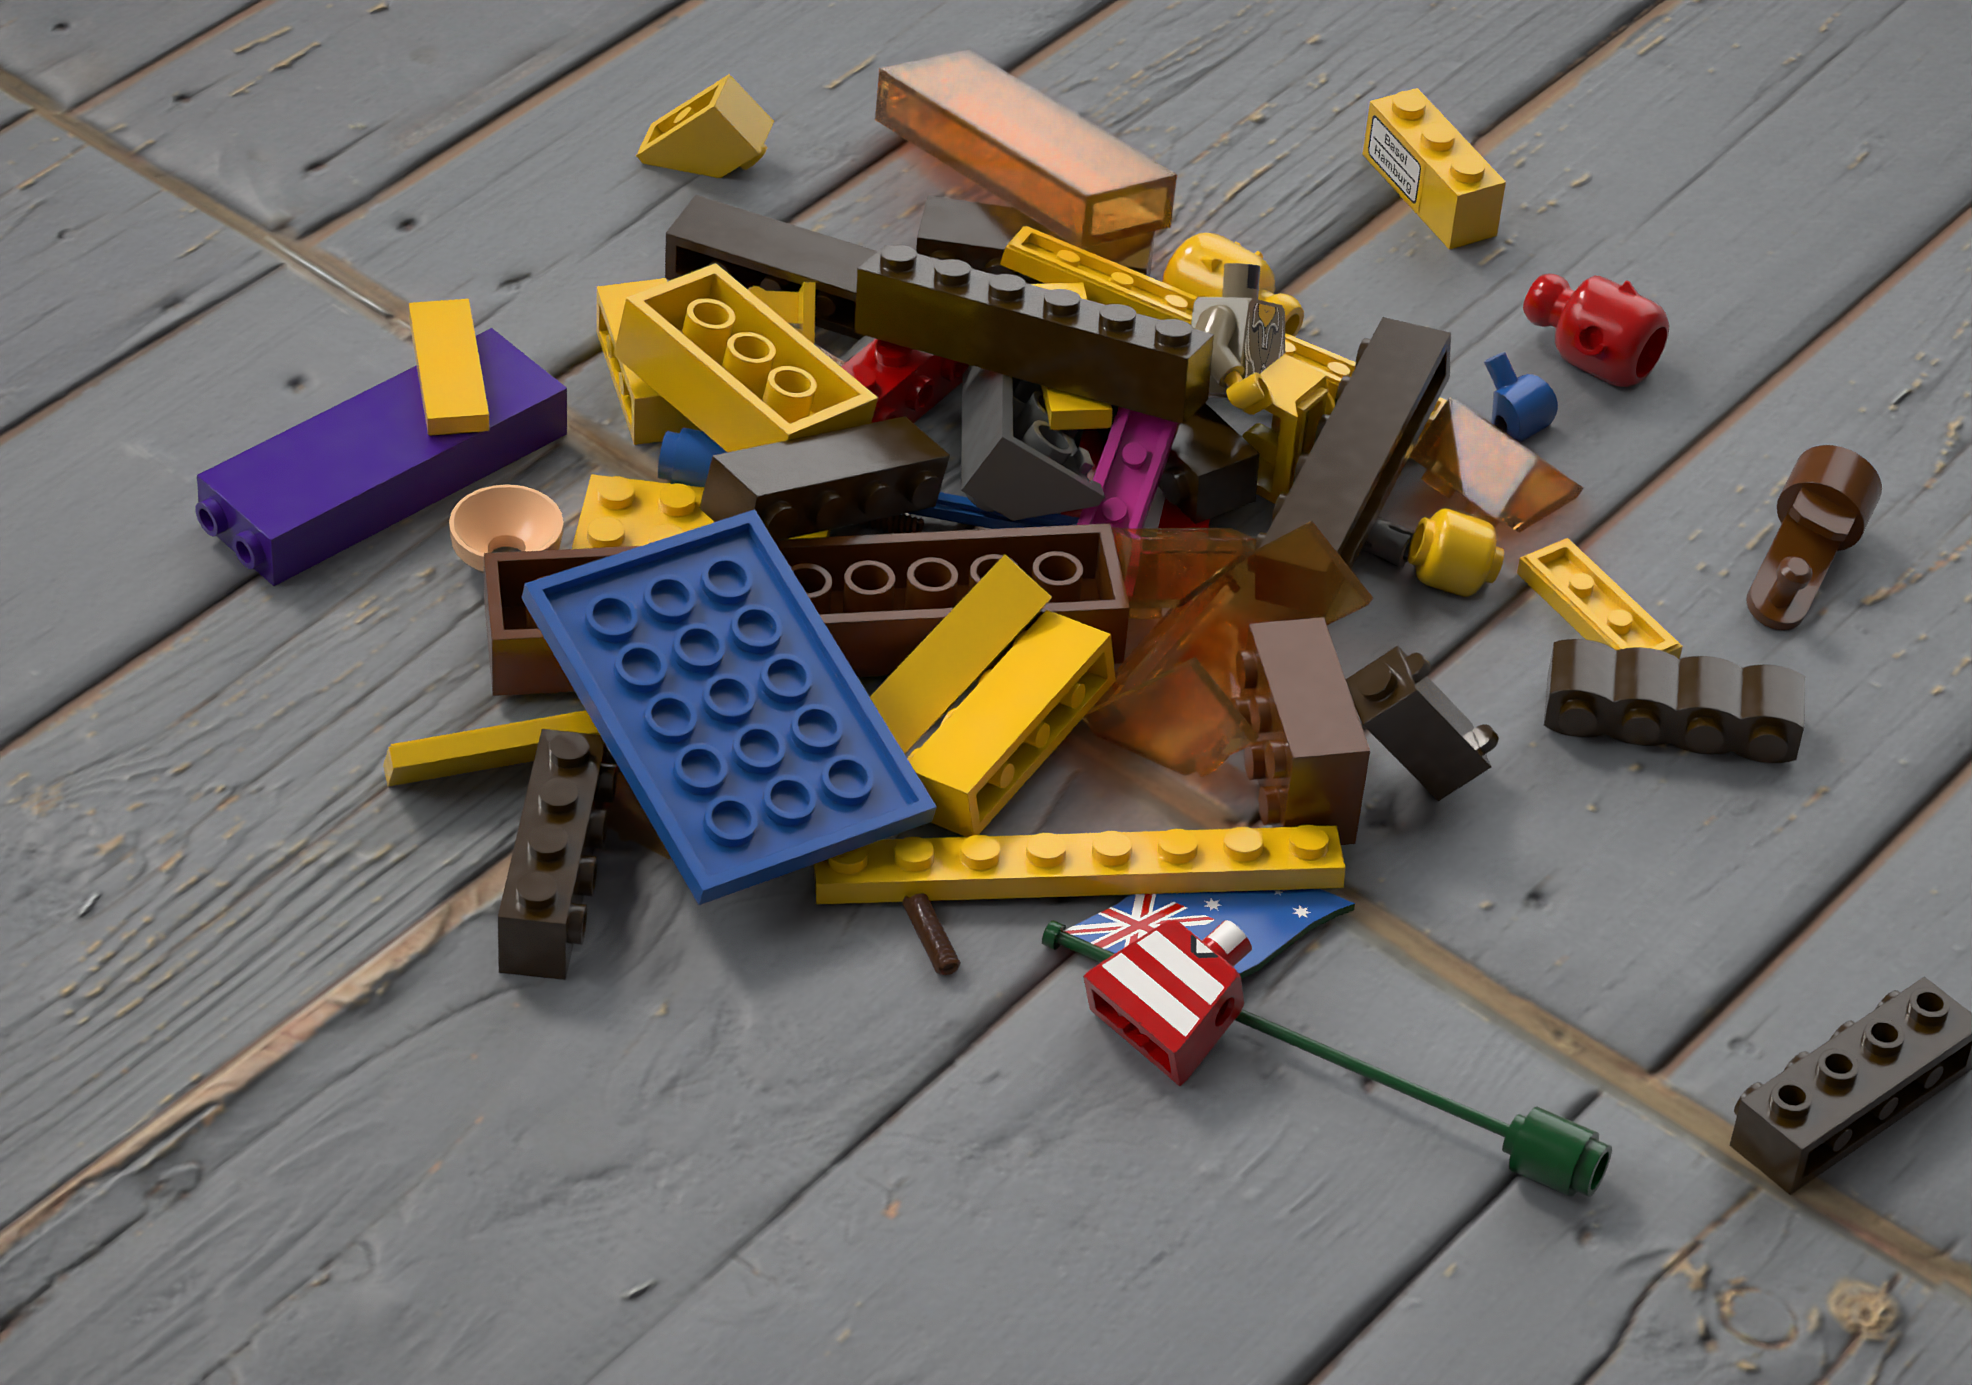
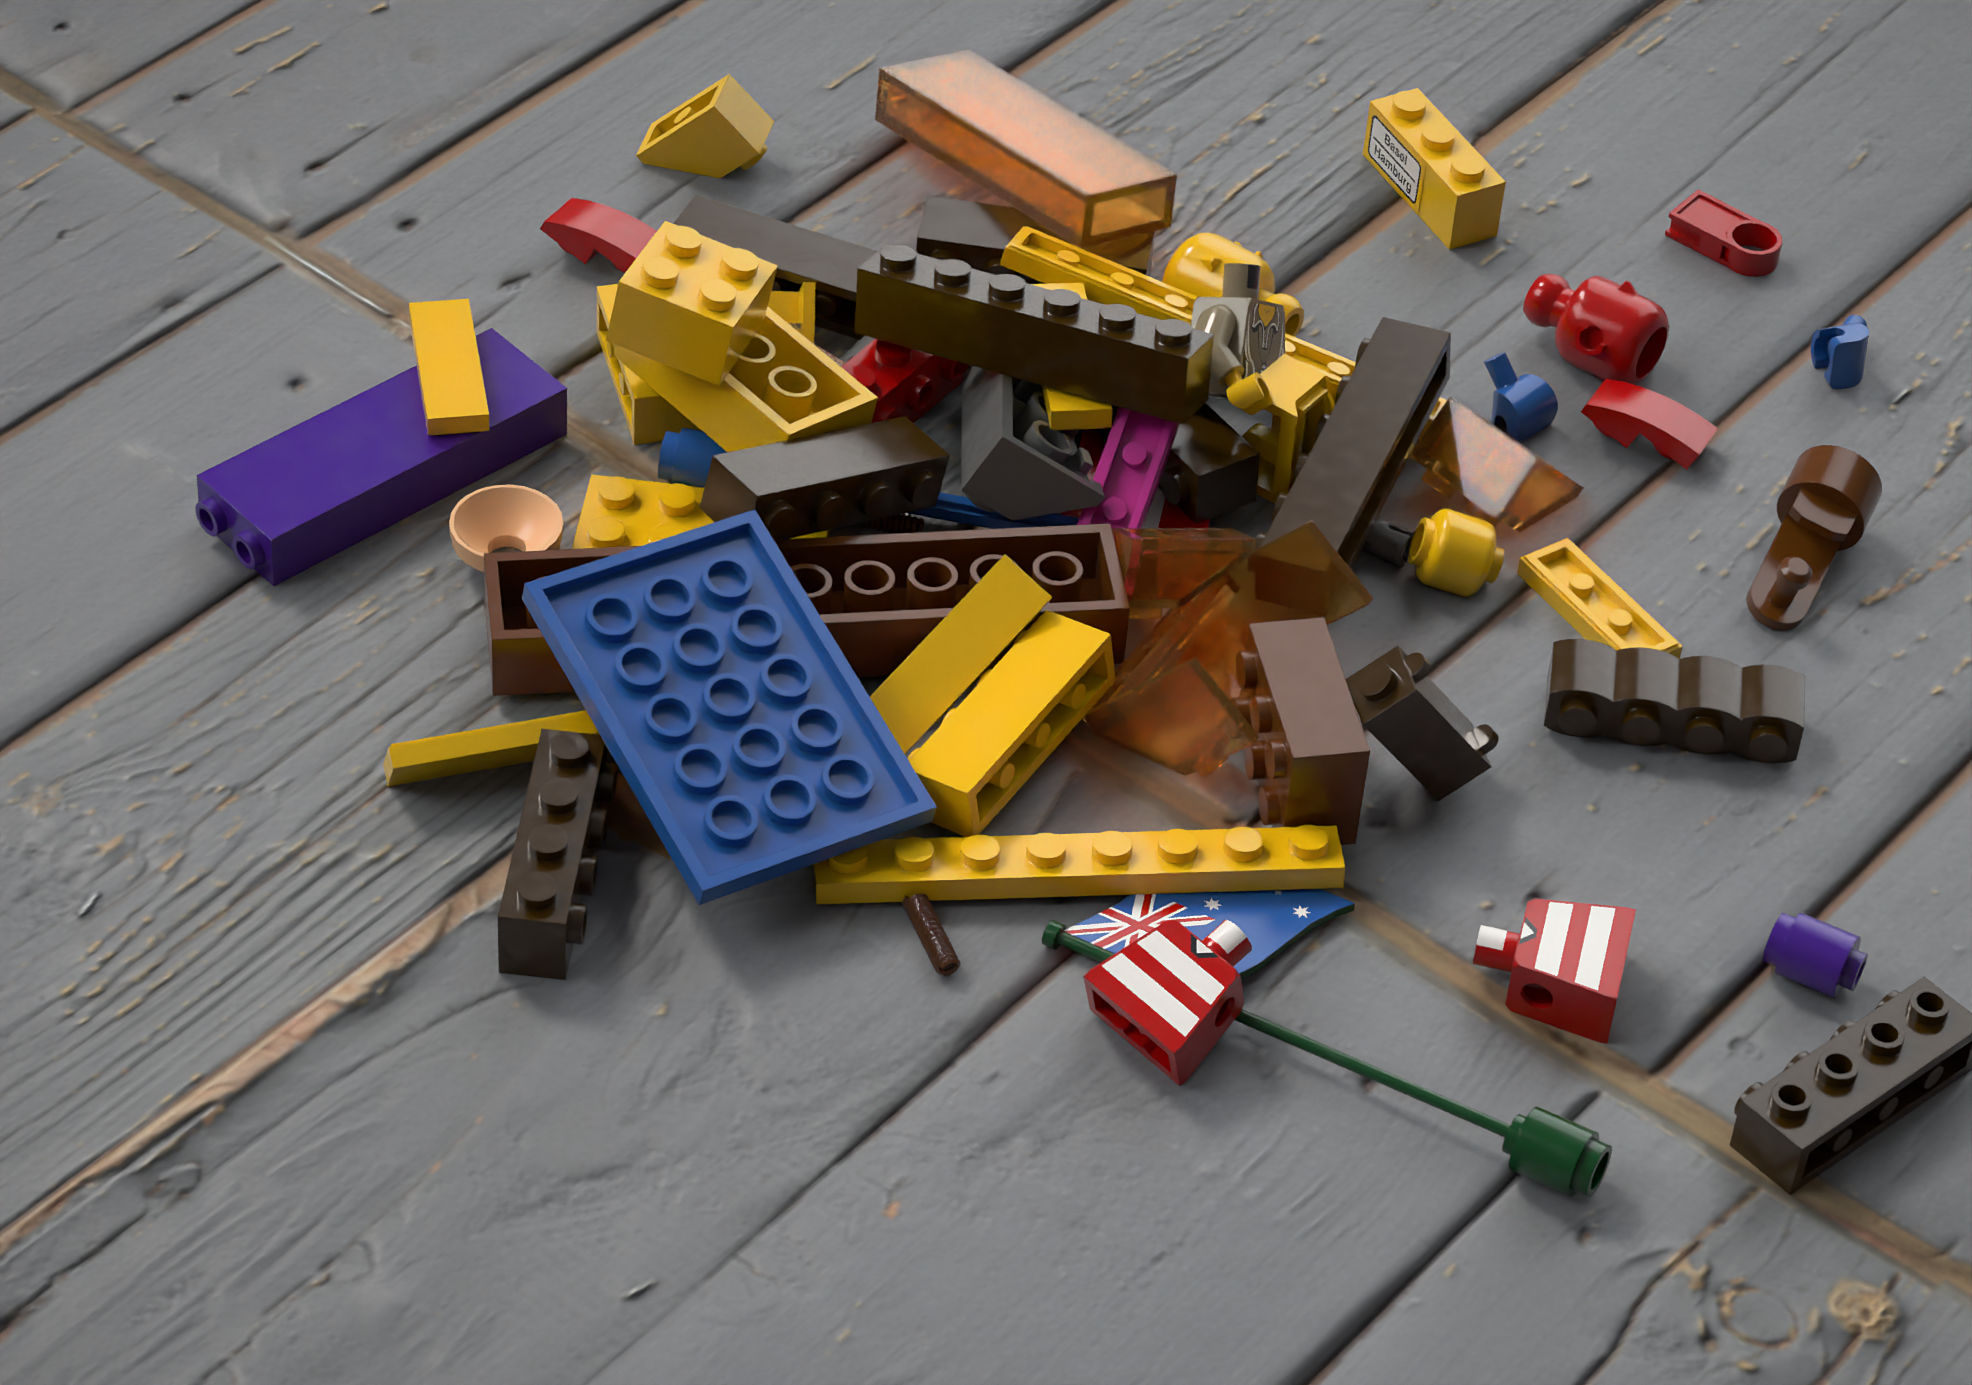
(591, 228): none -> red slope
(691, 302): none -> yellow brick
(1562, 963): none -> red torso
(1627, 409): none -> red slope
(1721, 230): none -> red piece
(1815, 954): none -> dark purple brick
(1843, 351): none -> blue piece

